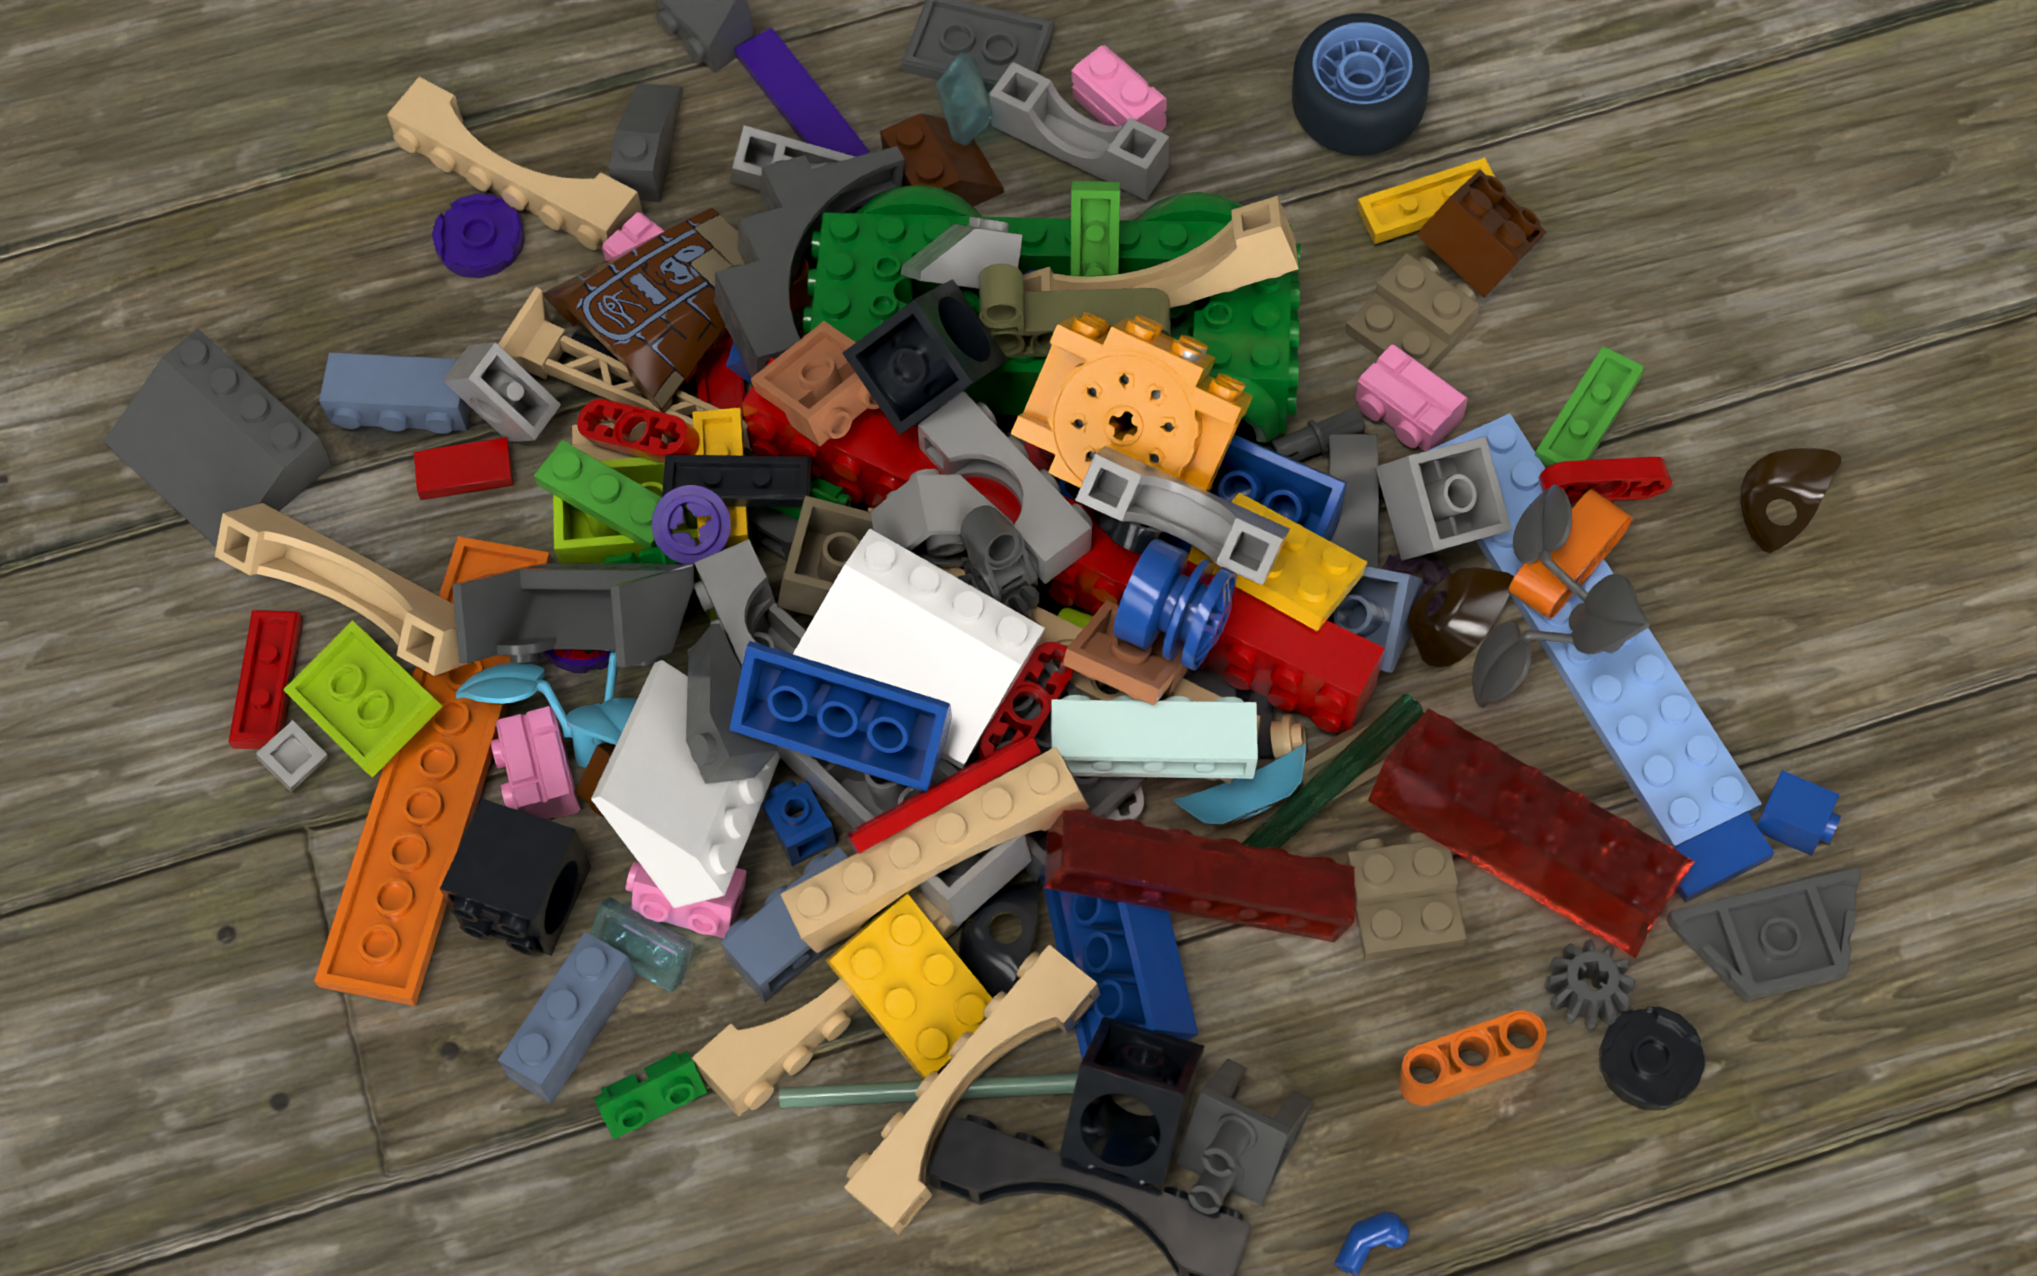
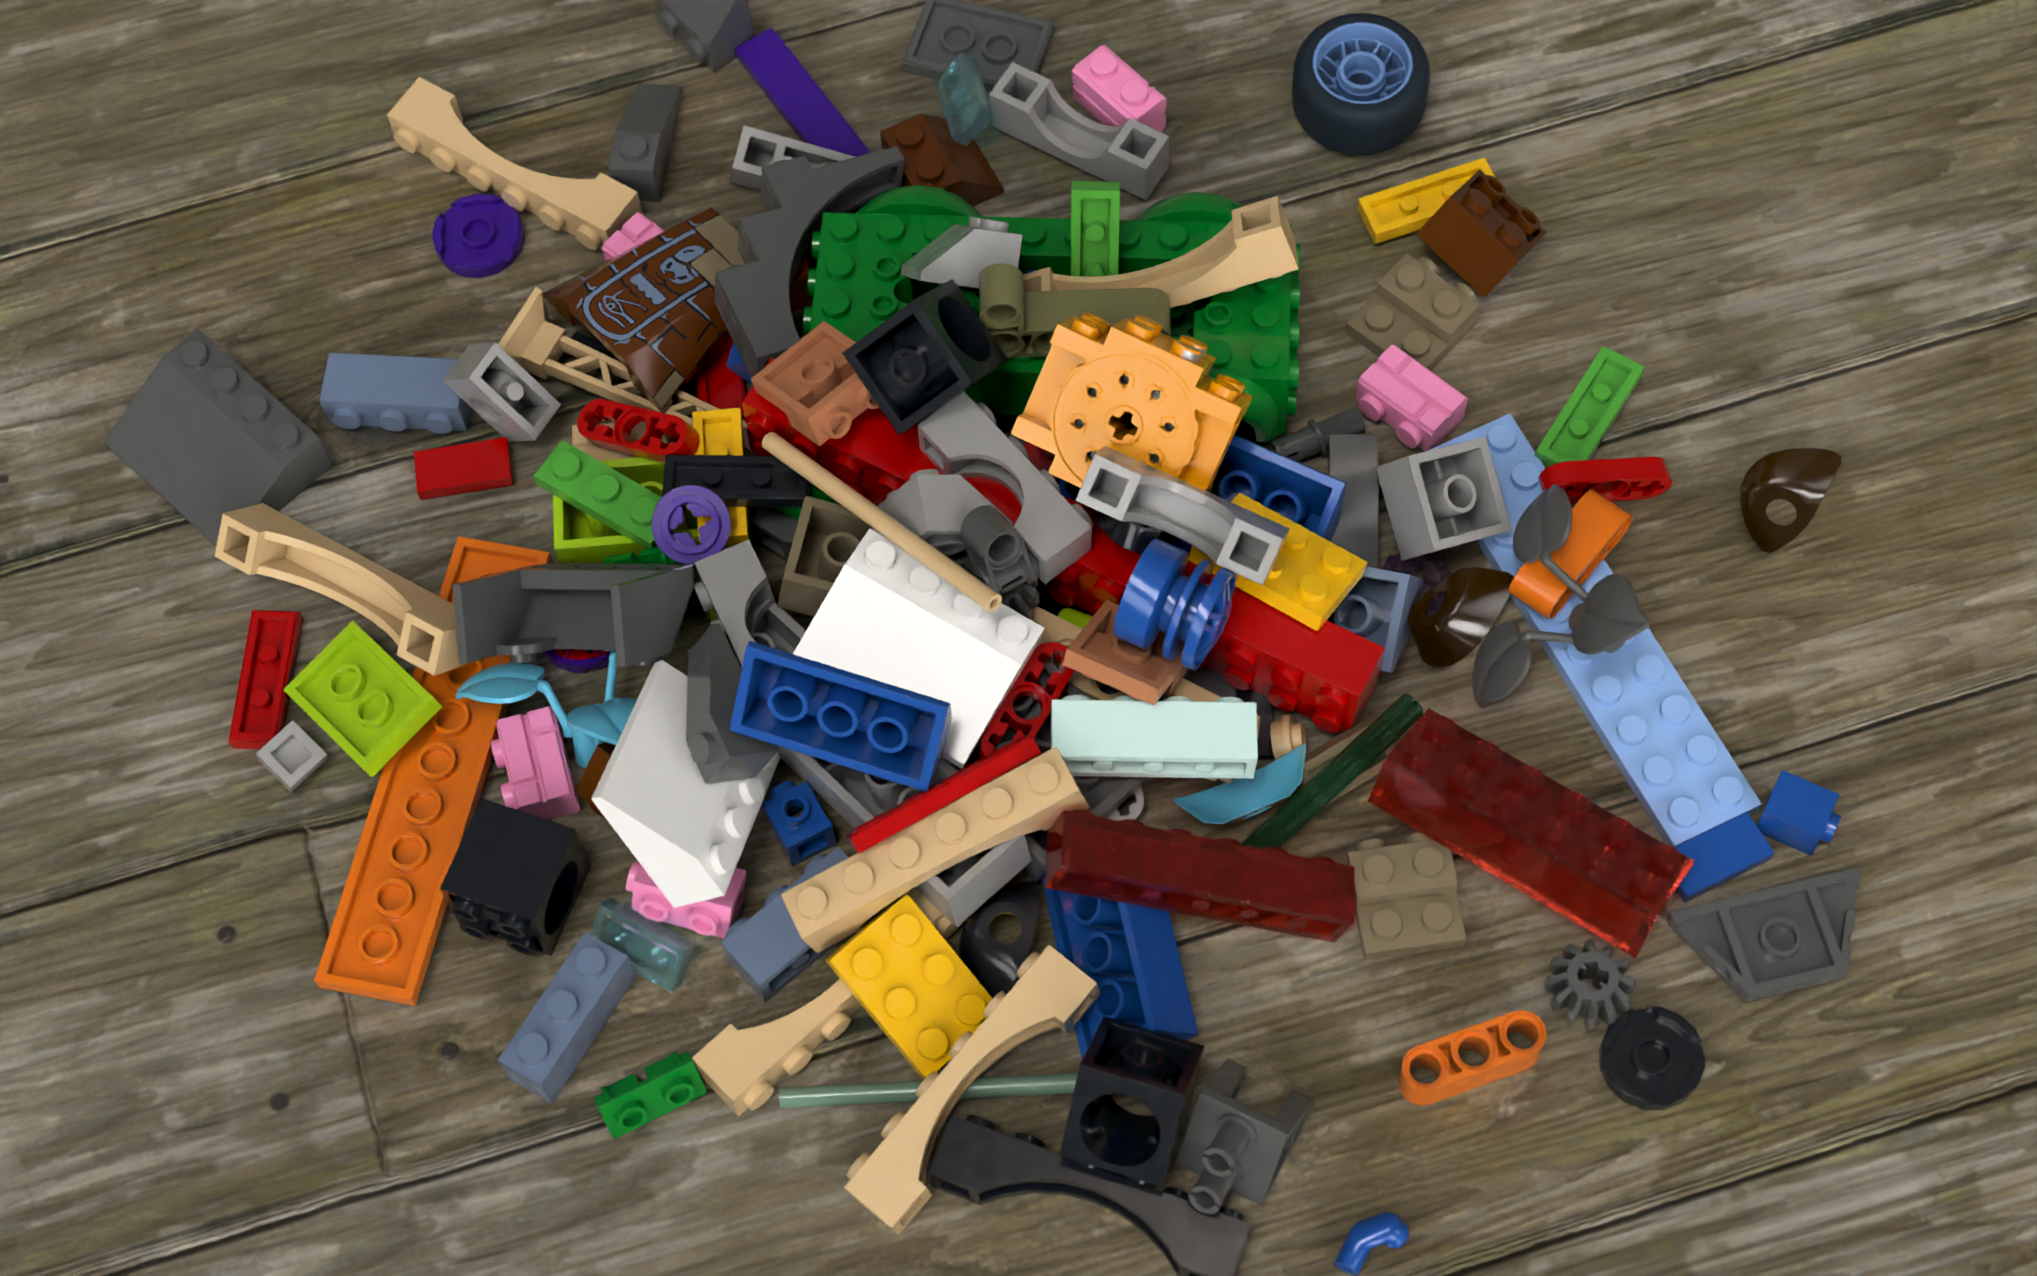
(883, 522): none -> tan piece

